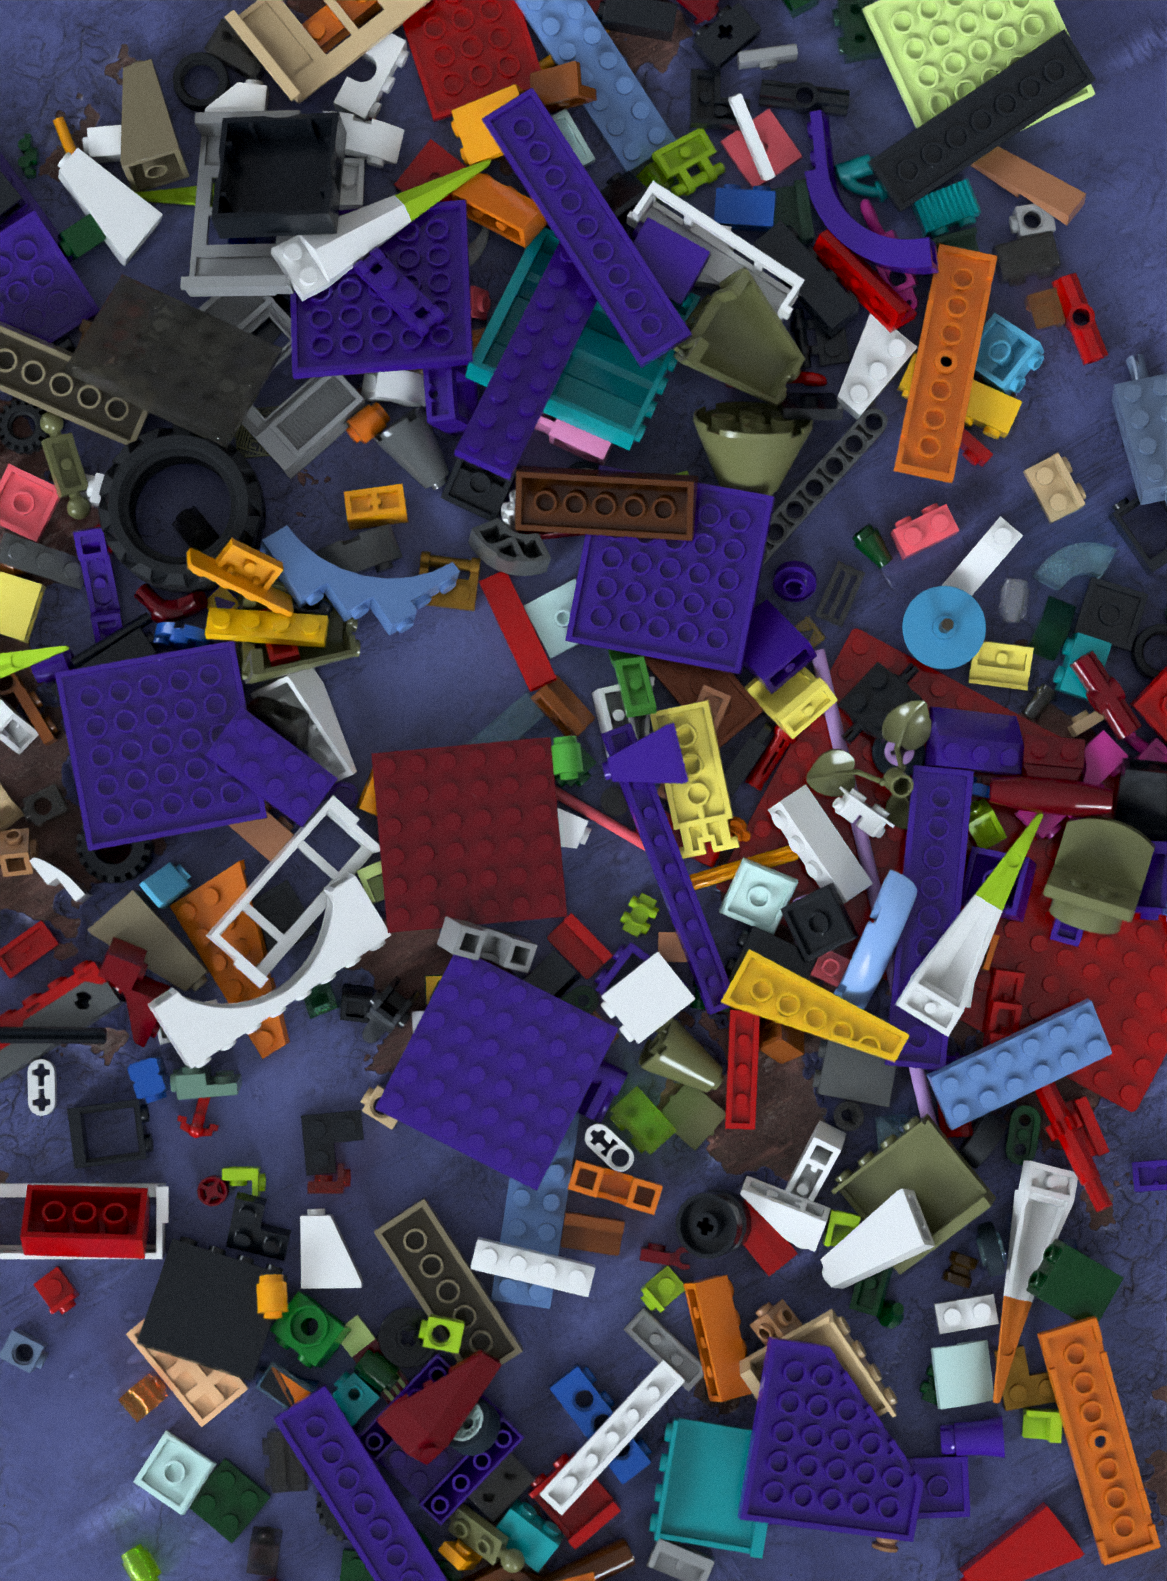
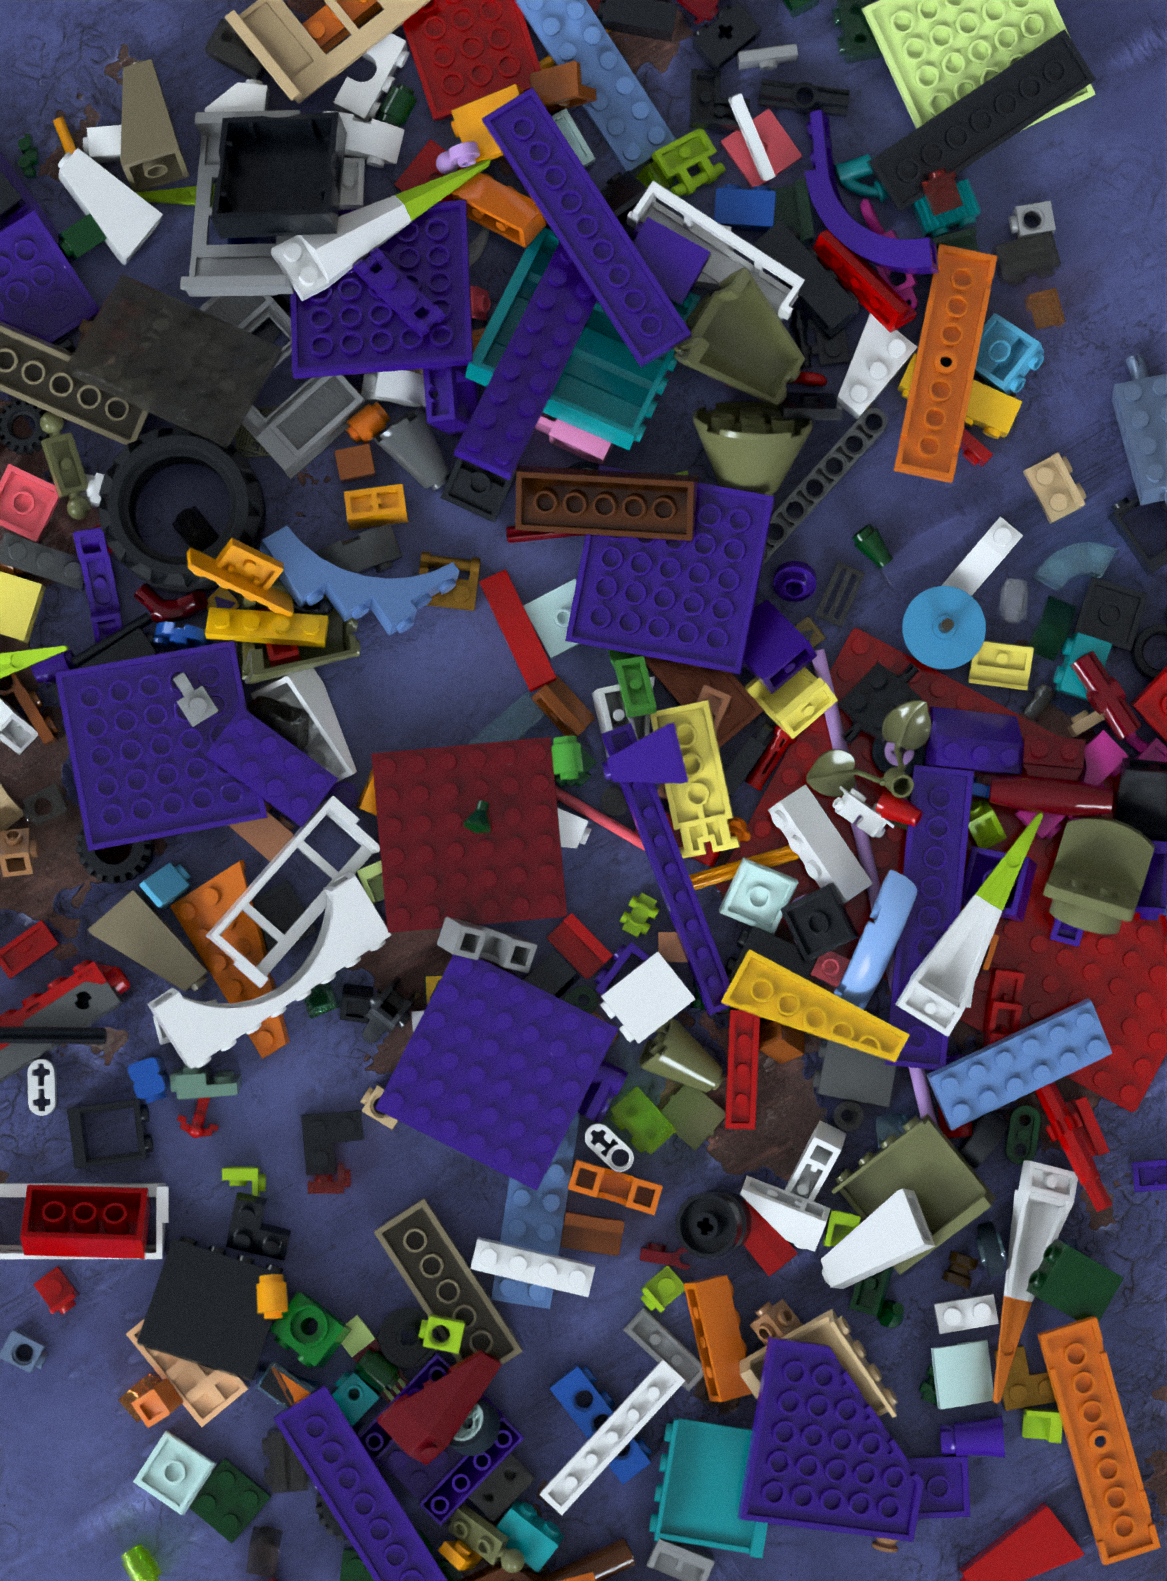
(54, 875): white slope -> none
(126, 969): dark red arch -> none
(157, 1403): none -> orange panel
(191, 61): black tyre -> none
(195, 703): none -> light grey plate
(210, 1195): dark red wheel -> none
(325, 1254): white slope -> none
(355, 463): none -> dark orange panel
(397, 105): none -> dark green brick
(457, 156): none -> lavender plate
(479, 820): none -> dark green rock
(508, 511): white piece -> none
(508, 550): dark grey brick -> none
(585, 1515): red panel -> none
(898, 809): none -> red cone
(925, 531): coral brick -> none
(941, 191): none -> clear red bracket
(1031, 182): nougat slope -> none
(1086, 337): red piece -> none

